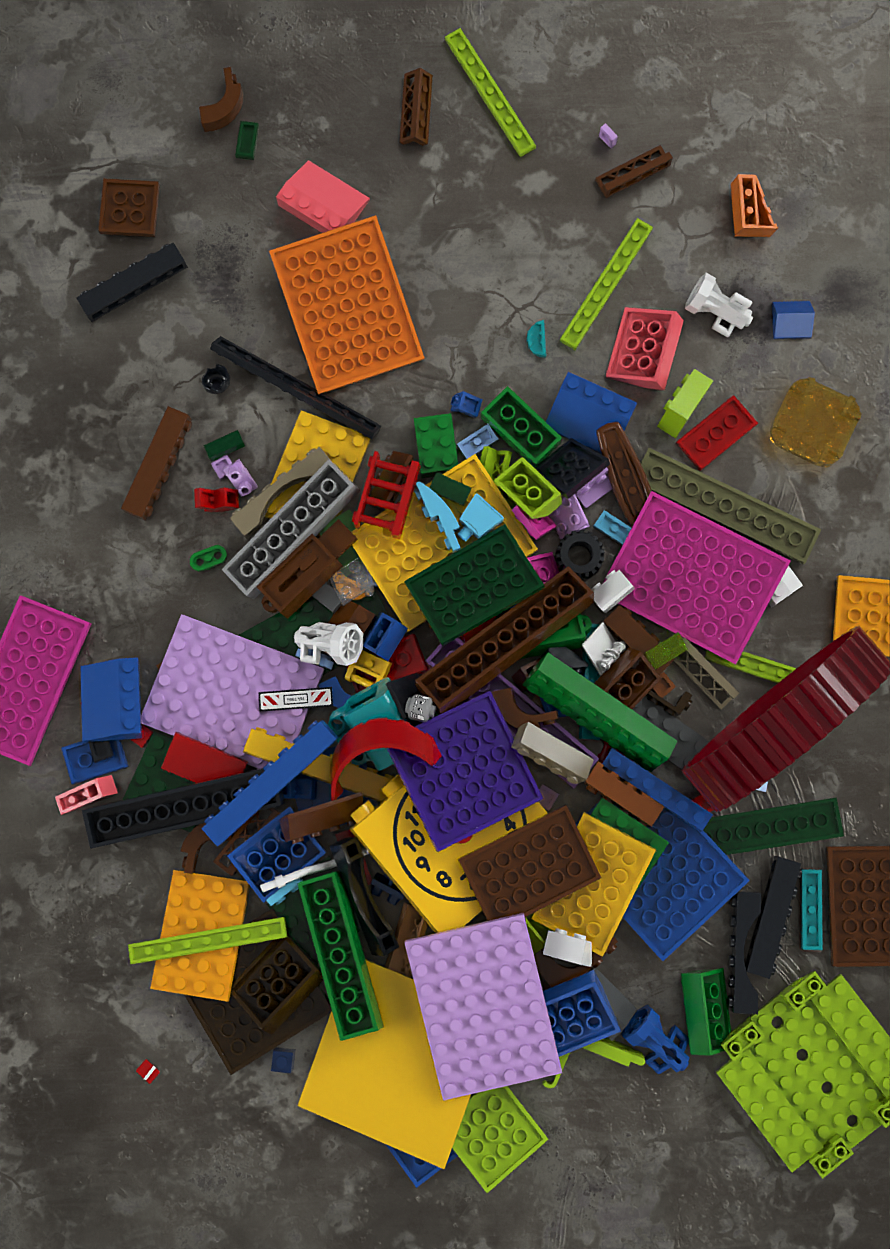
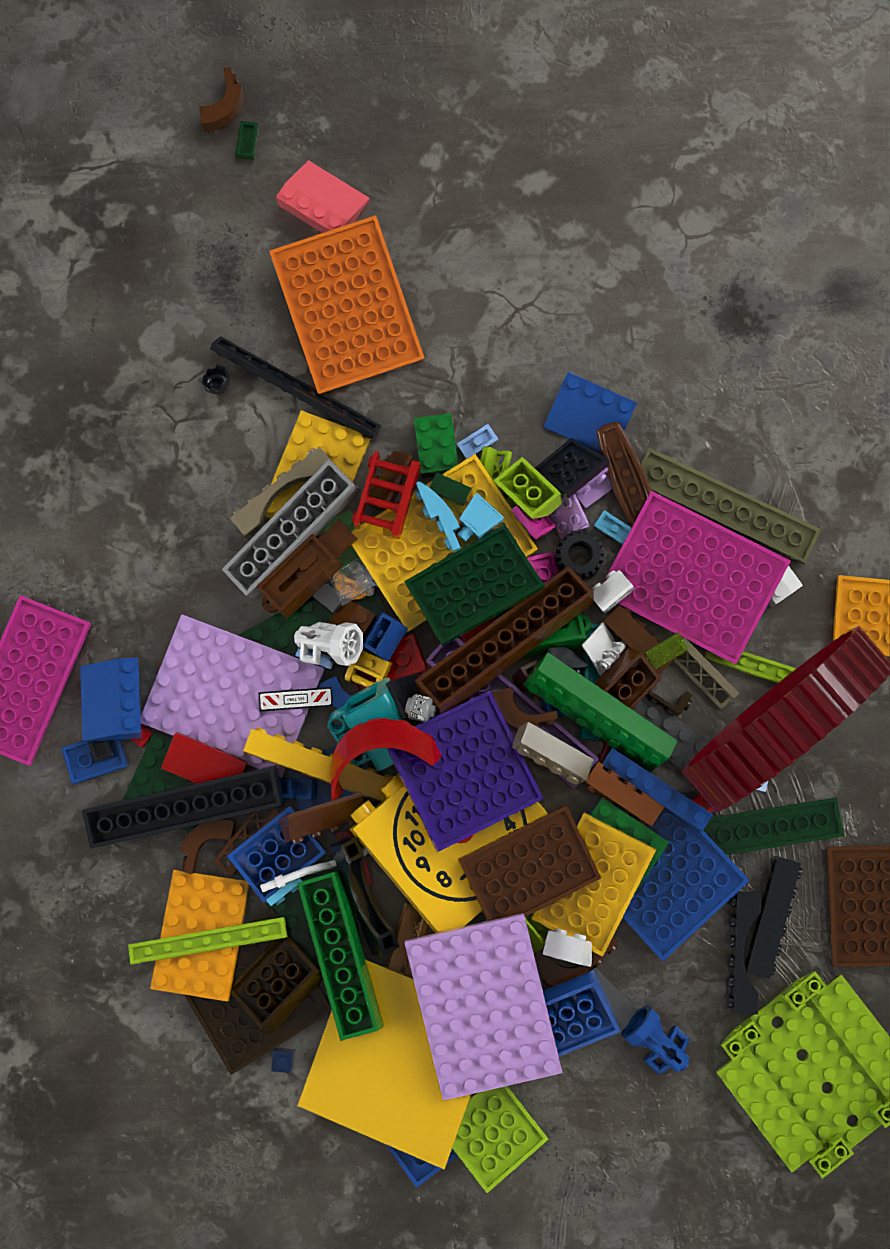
(86, 794): coral slope -> none
(129, 207): reddish brown plate -> none
(132, 282): black brick -> none
(147, 1071): red sticker -> none
(157, 463): reddish brown brick -> none
(208, 557): green plate -> none
(216, 500): red brick -> none
(219, 464): lavender tile -> none
(224, 445): dark green tile -> none
(240, 478): lavender hips -> none
(270, 782): blue brick -> none
(383, 882): dark blue hips -> none
(419, 105): reddish brown fence -> none
(466, 404): blue bracket -> none
(490, 92): lime tile -> none
(521, 427): green brick -> none
(536, 339): teal tile -> none
(549, 797): lavender tile -> none
(606, 284): lime tile -> none
(608, 135): lavender tile -> none
(610, 1049): lime hinge -> none
(634, 175): reddish brown fence -> none
(645, 347): coral slope -> none
(664, 686): dark orange plate -> none
(684, 403): lime wedge -> none
(706, 1010): green slope -> none
(708, 298): white piece -> none
(716, 433): red tile -> none
(749, 208): orange wedge -> none
(792, 319): blue slope -> none
(811, 909): teal plate -> none
(815, 422): clear yellow plate -> none

